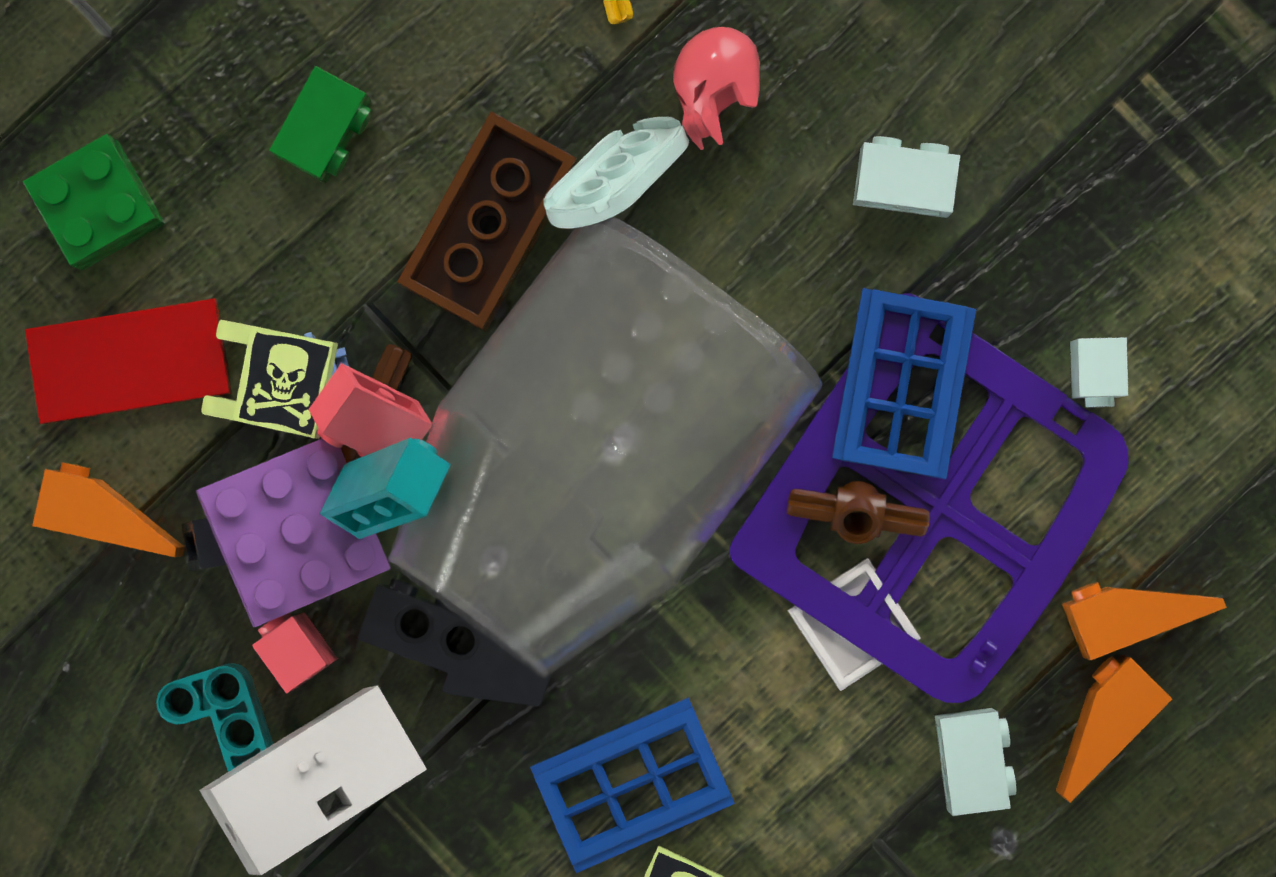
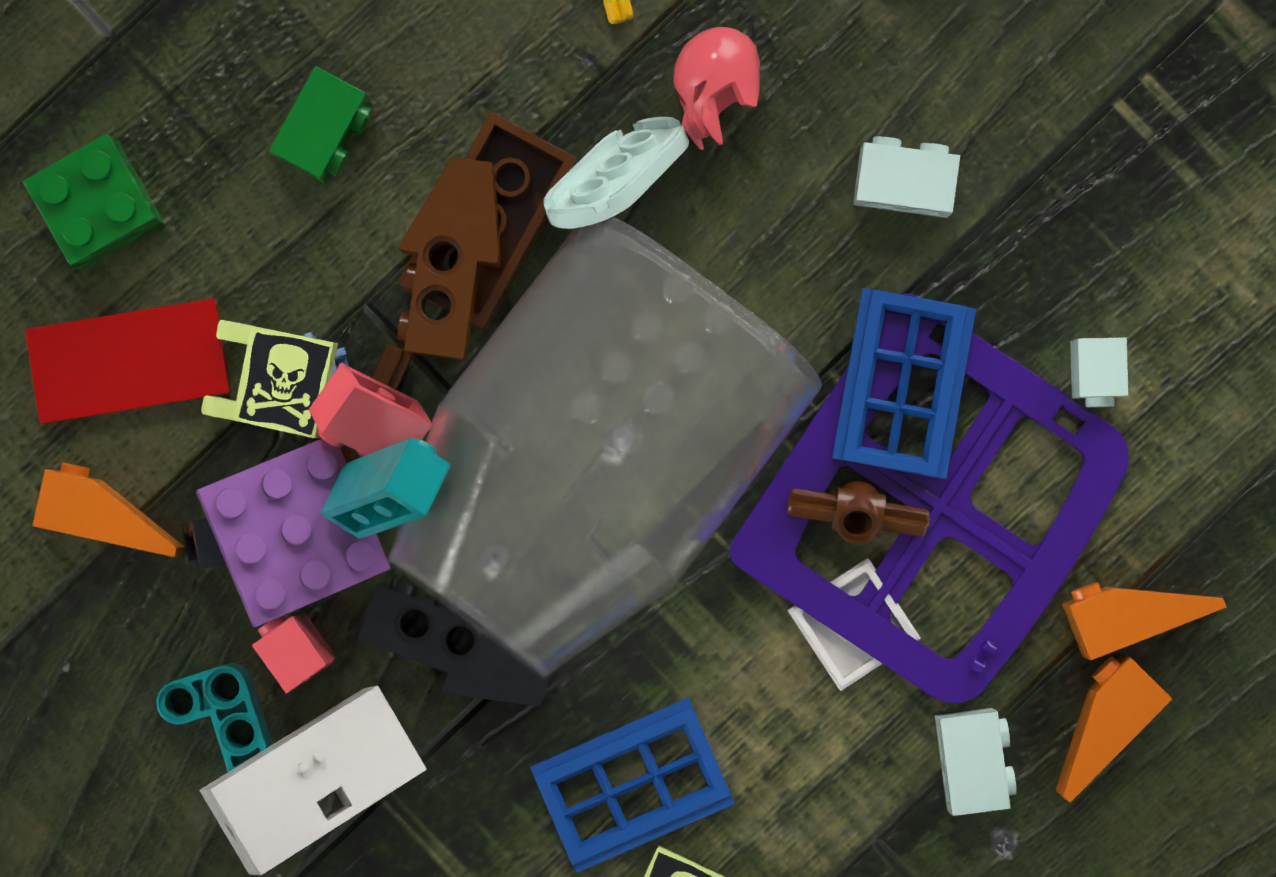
(457, 214): none -> reddish brown brick

